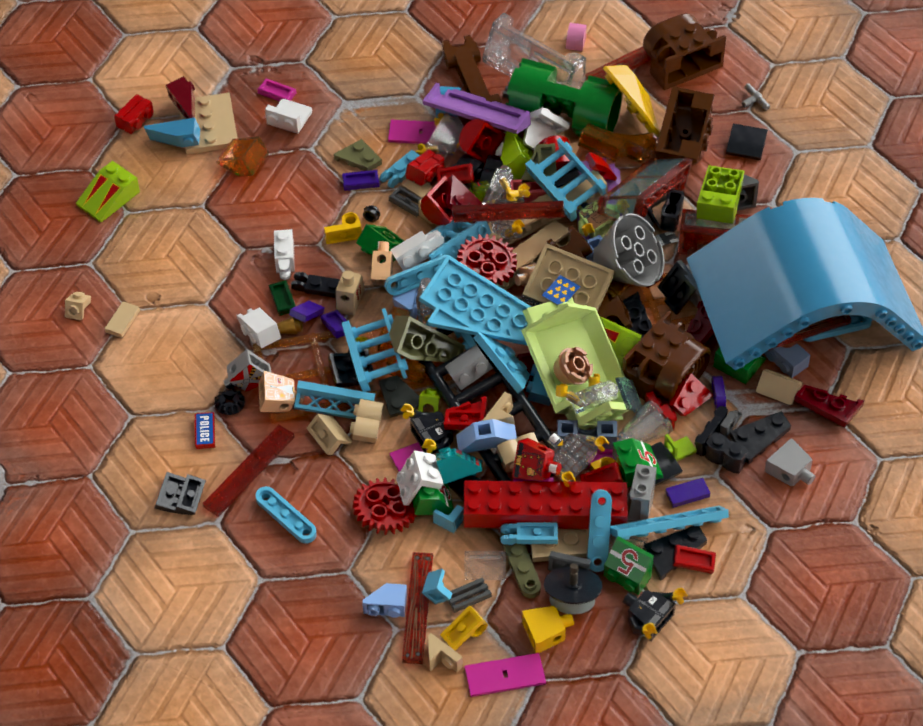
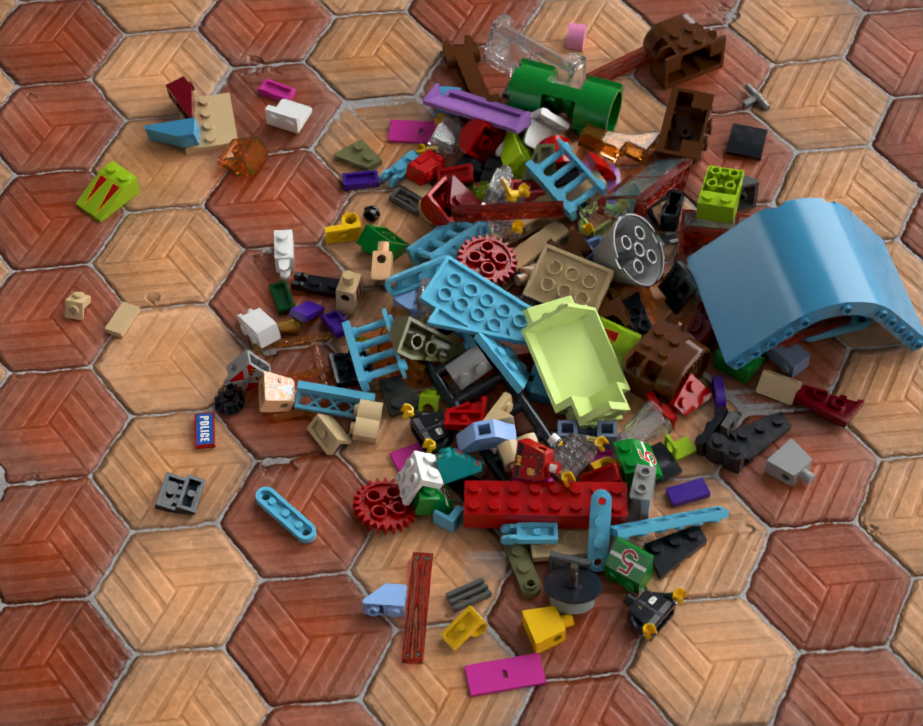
(134, 114): red brick -> none
(248, 470): clear red tile -> none
(417, 248): white hinge -> none
(435, 589): medium azure panel -> none
(442, 652): tan slope -> none
(561, 290): blue sticker -> none
(573, 366): nougat cone -> none
(591, 397): clear torso -> none
(629, 394): clear light blue piece -> none
(636, 95): yellow wedge -> none
(694, 559): red tile -> none

